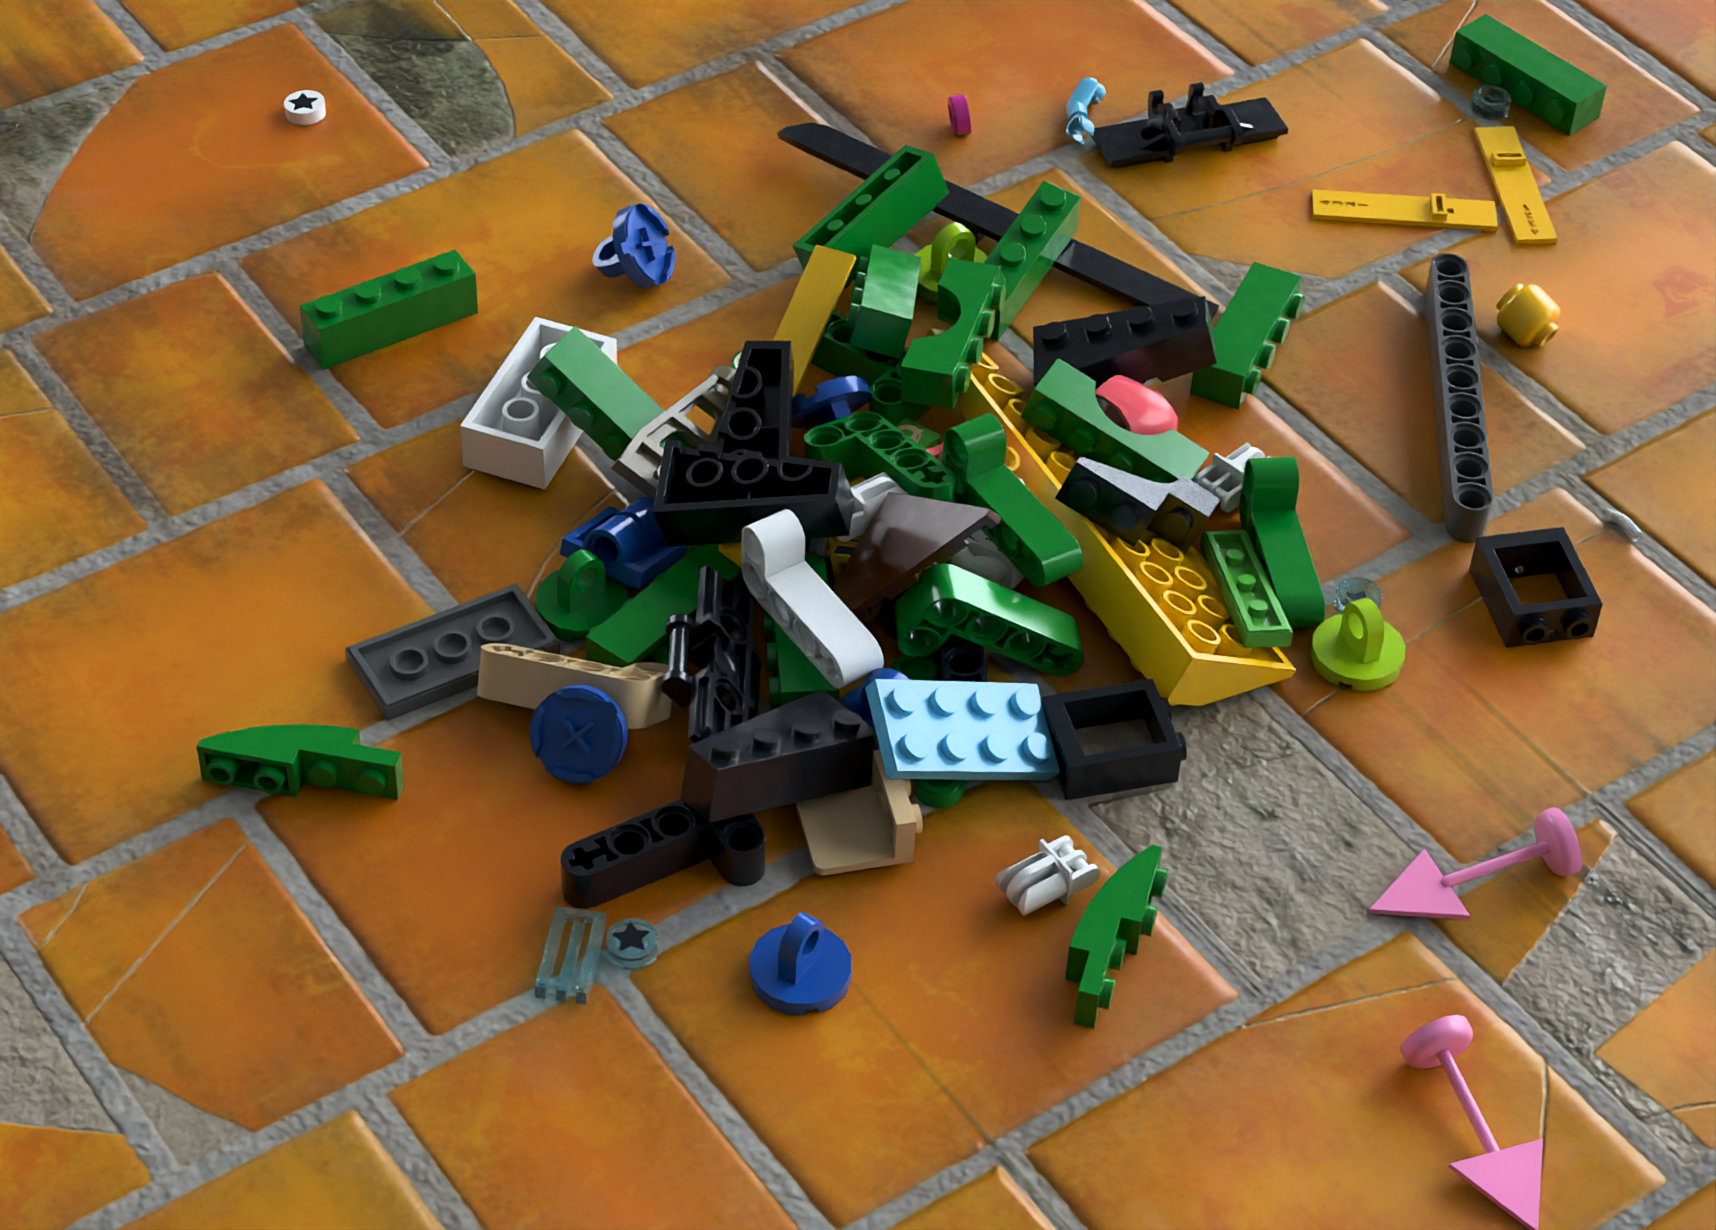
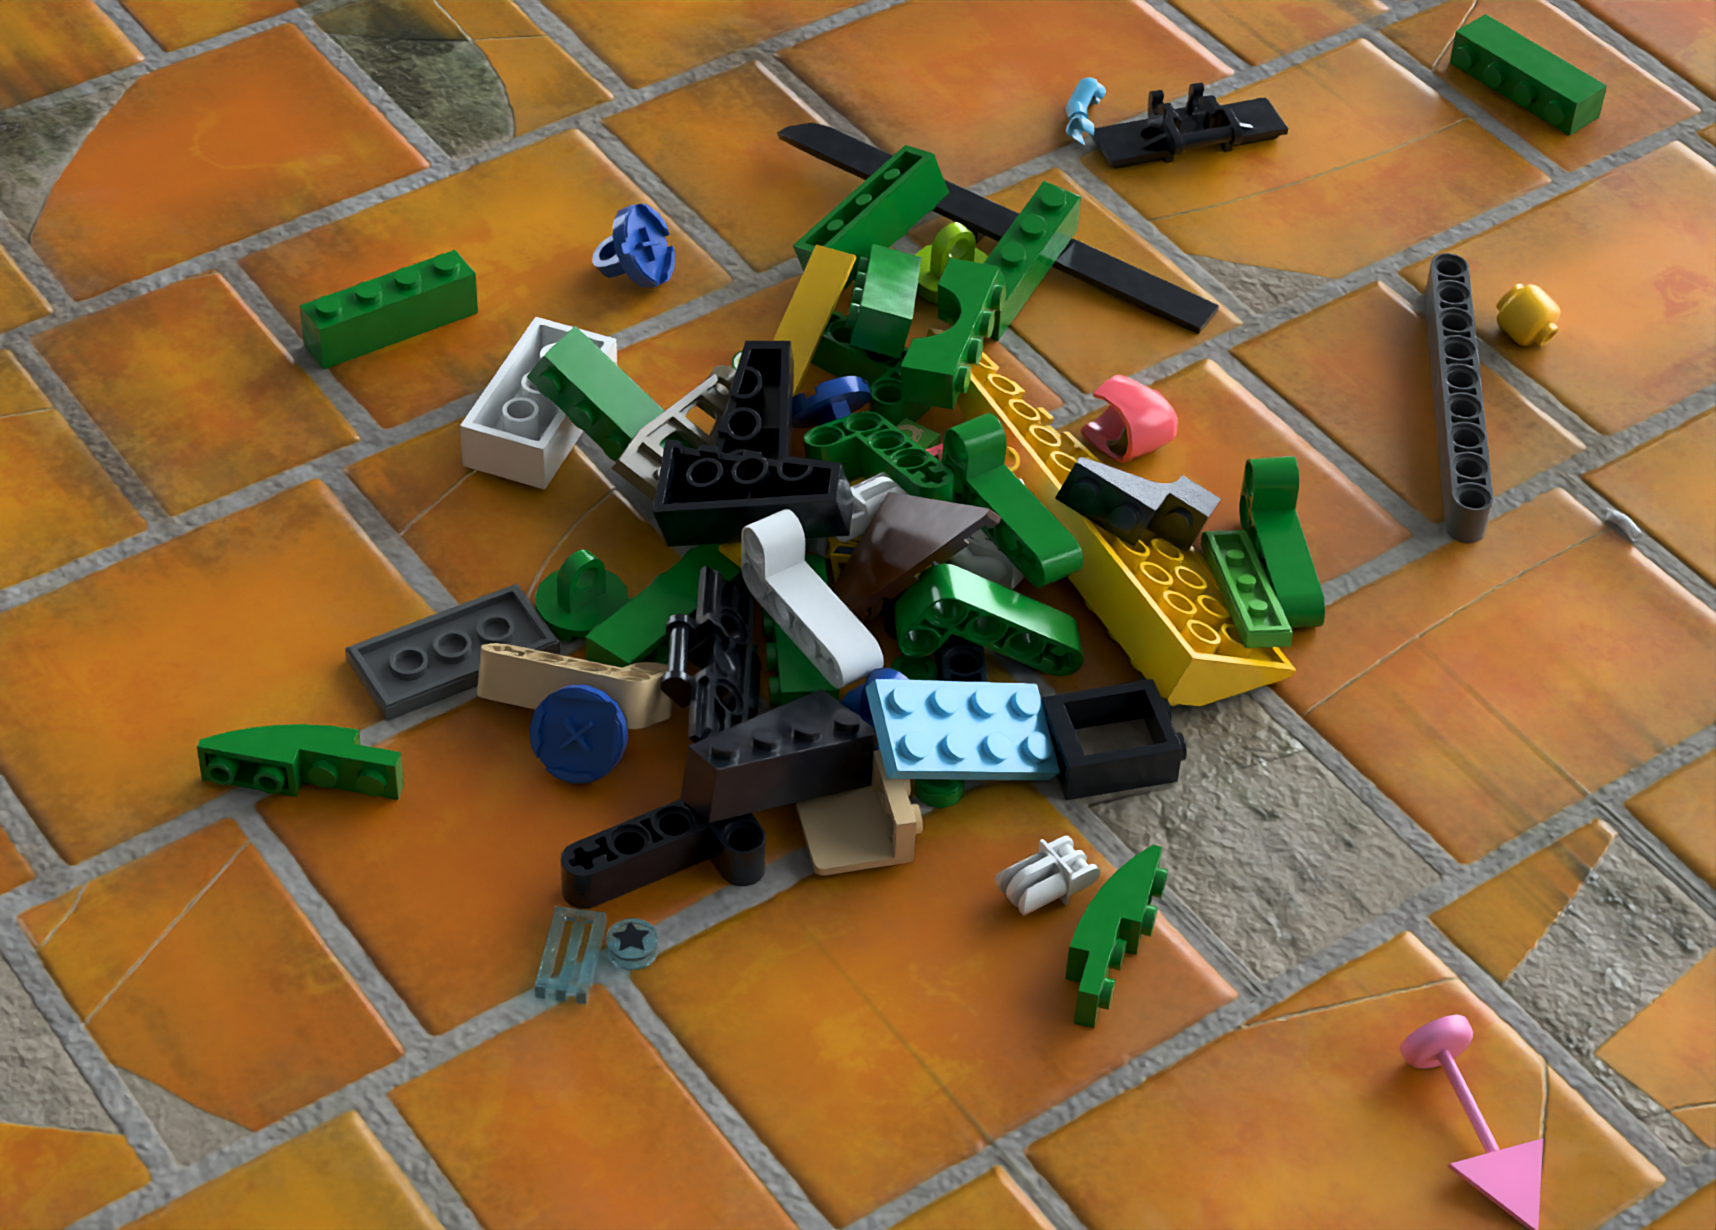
(305, 107): white tile -> none
(626, 543): blue plate -> none
(800, 967): blue tile -> none
(959, 114): dark pink tile -> none
(1068, 411): arch -> none
(1134, 343): black wedge -> none
(1226, 475): white arm -> none
(1249, 334): green brick -> none
(1355, 589): clear light blue tile -> none
(1358, 648): lime tile -> none
(1404, 210): yellow piece -> none
(1427, 893): bright pink piece -> none
(1490, 102): clear light blue tile -> none
(1515, 185): yellow piece -> none
(1530, 554): black window -> none

